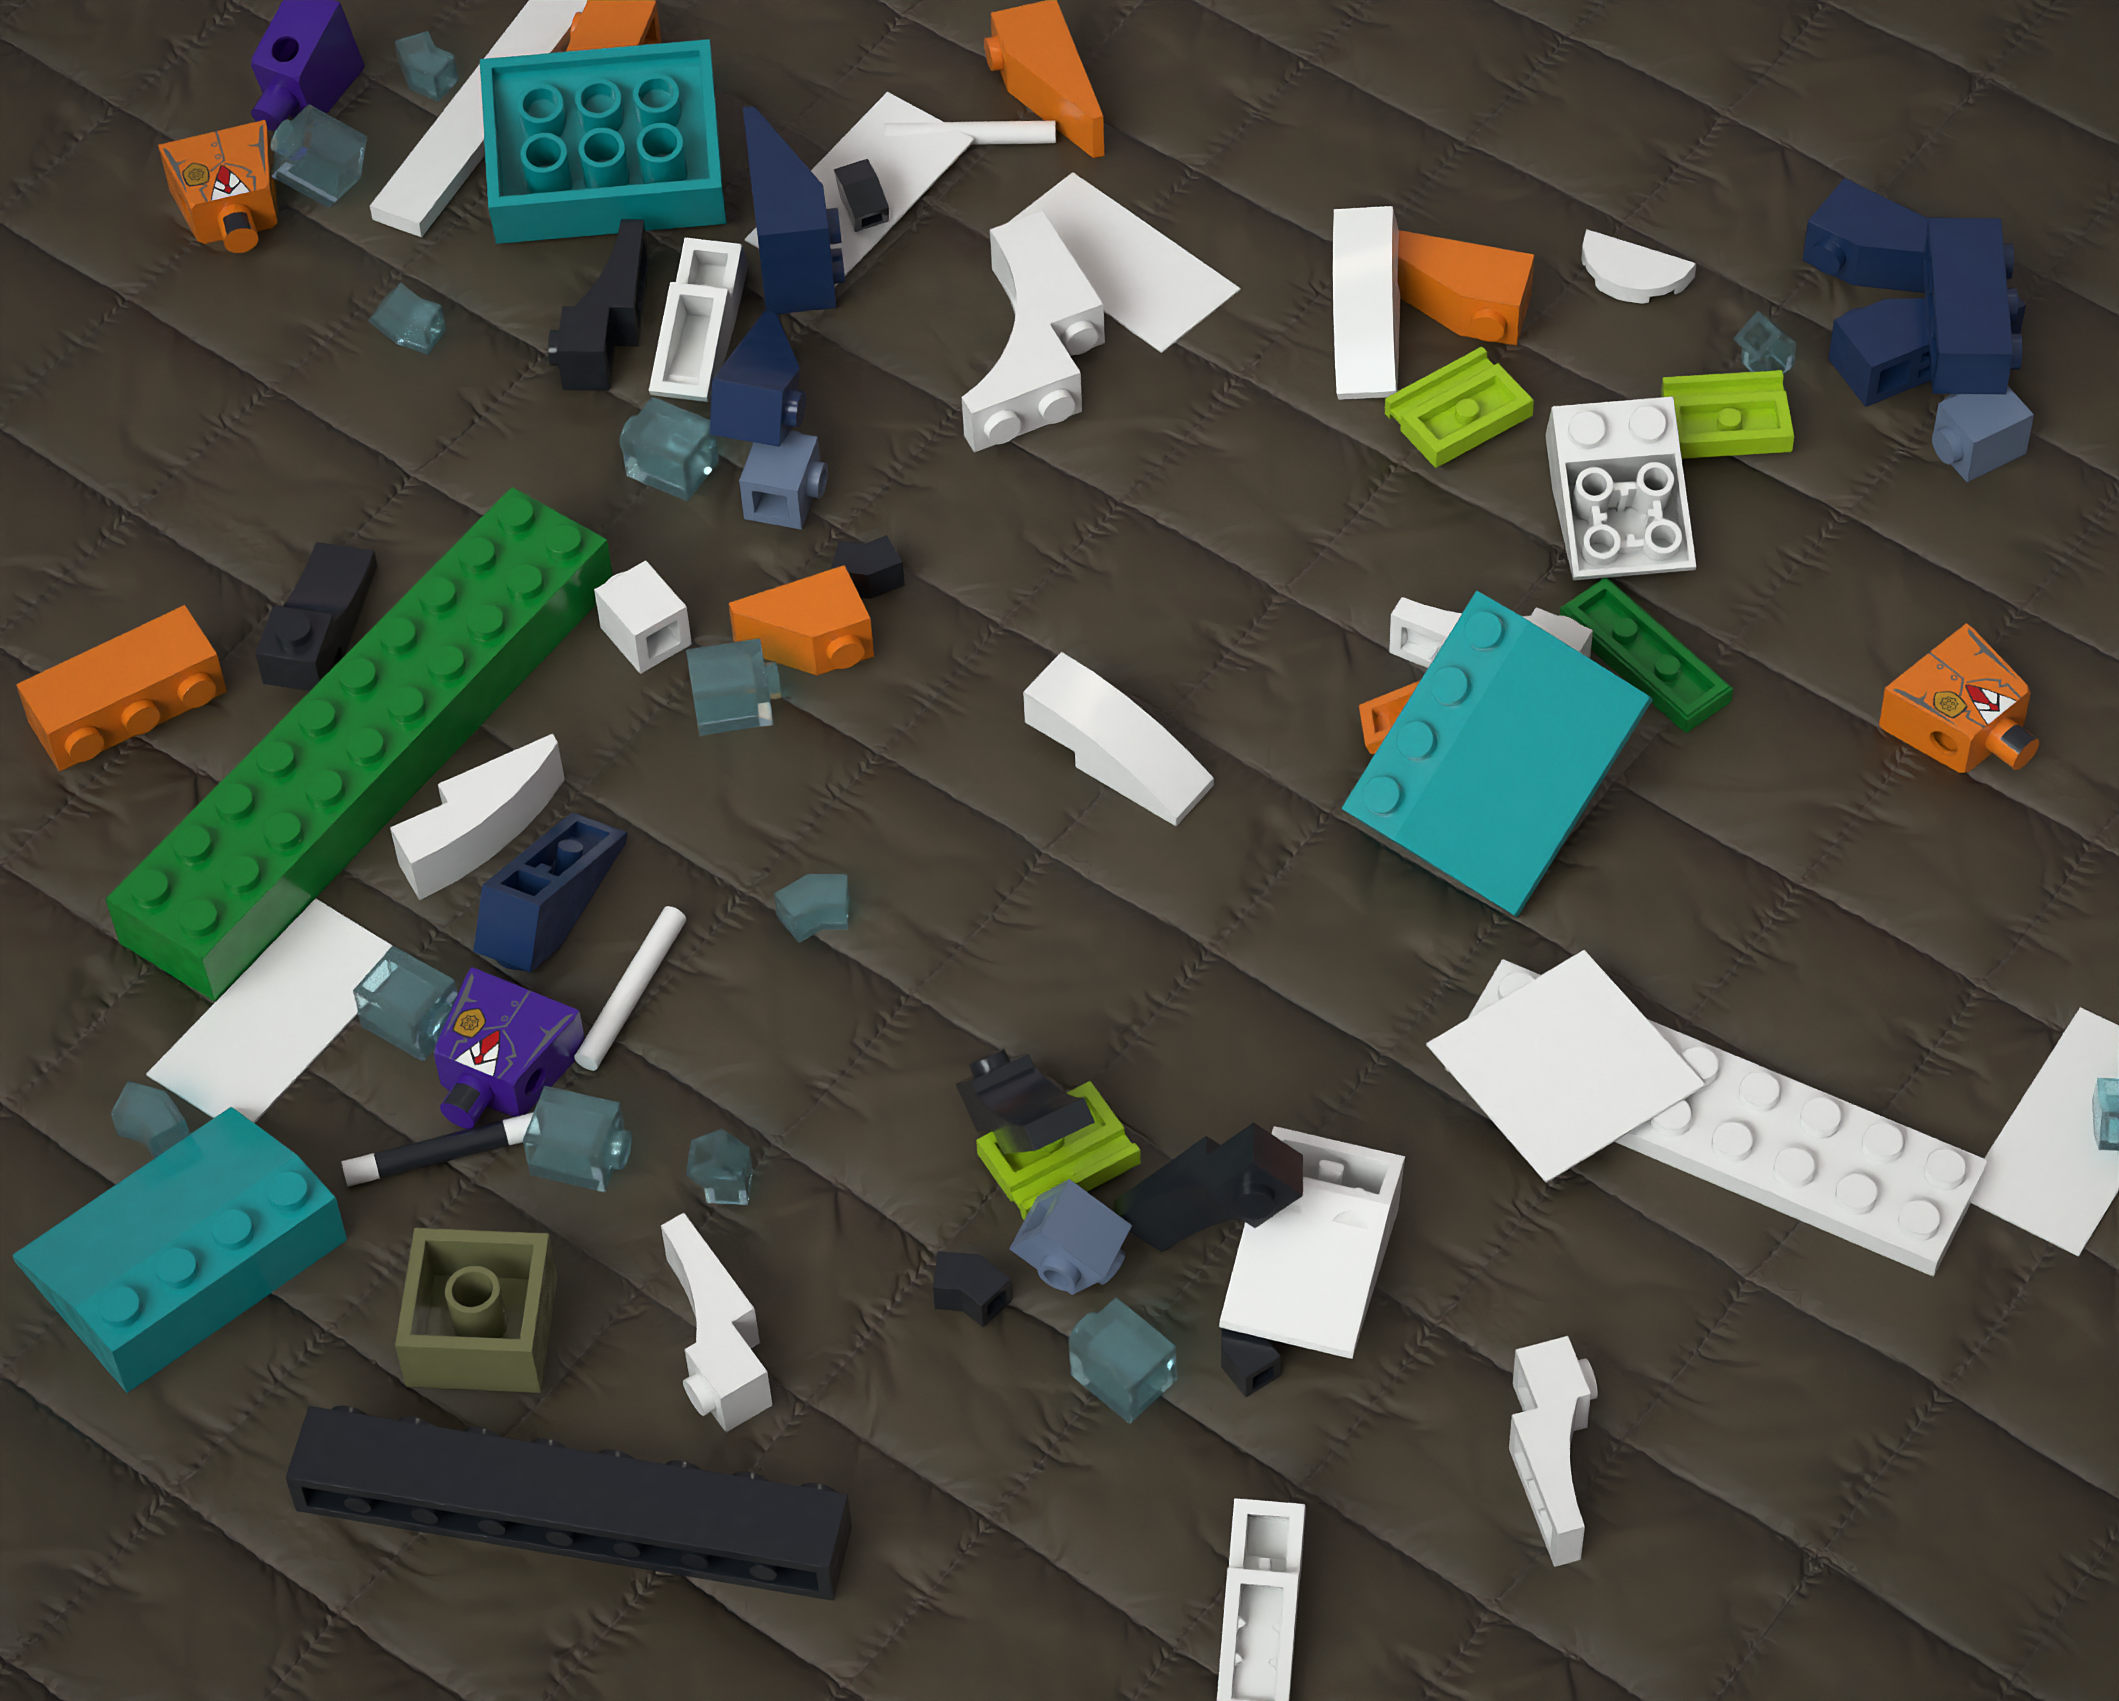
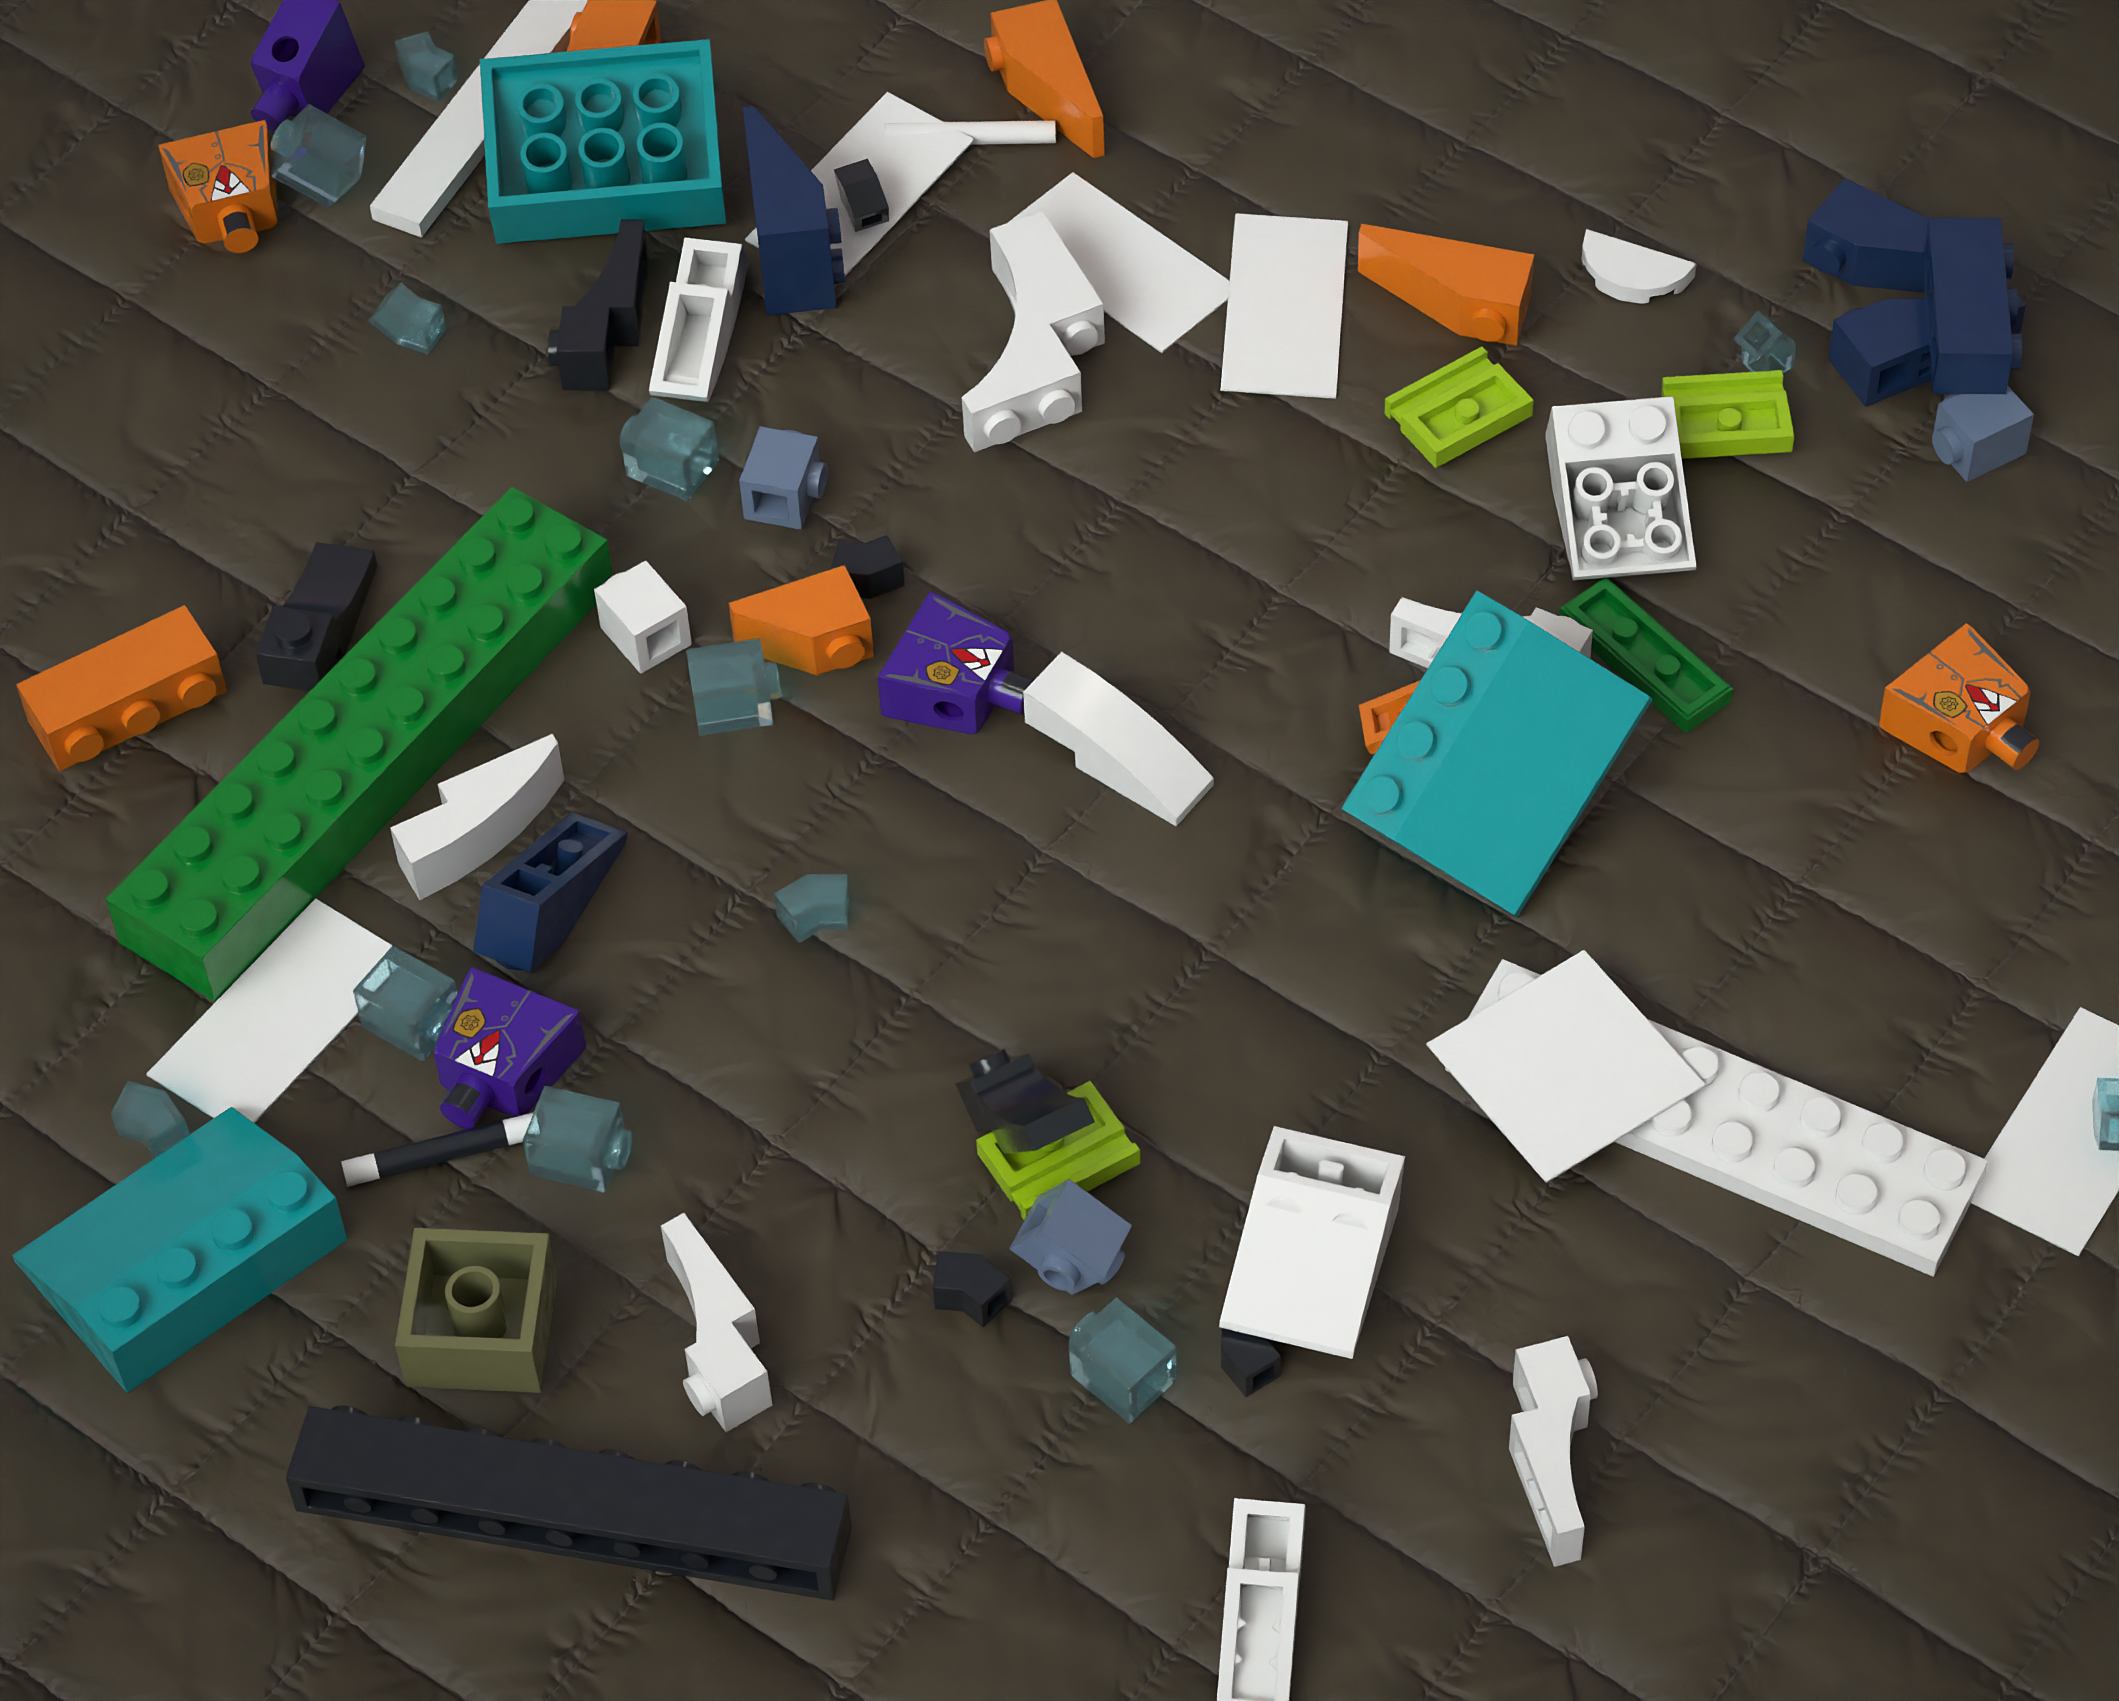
(630, 988): white bar -> none
(721, 1167): clear light blue piece -> none
(758, 387): dark blue slope -> none
(950, 670): none -> dark purple torso
(1212, 1184): black slope -> none
(1284, 306): none -> white piece
(1366, 302): white slope -> none

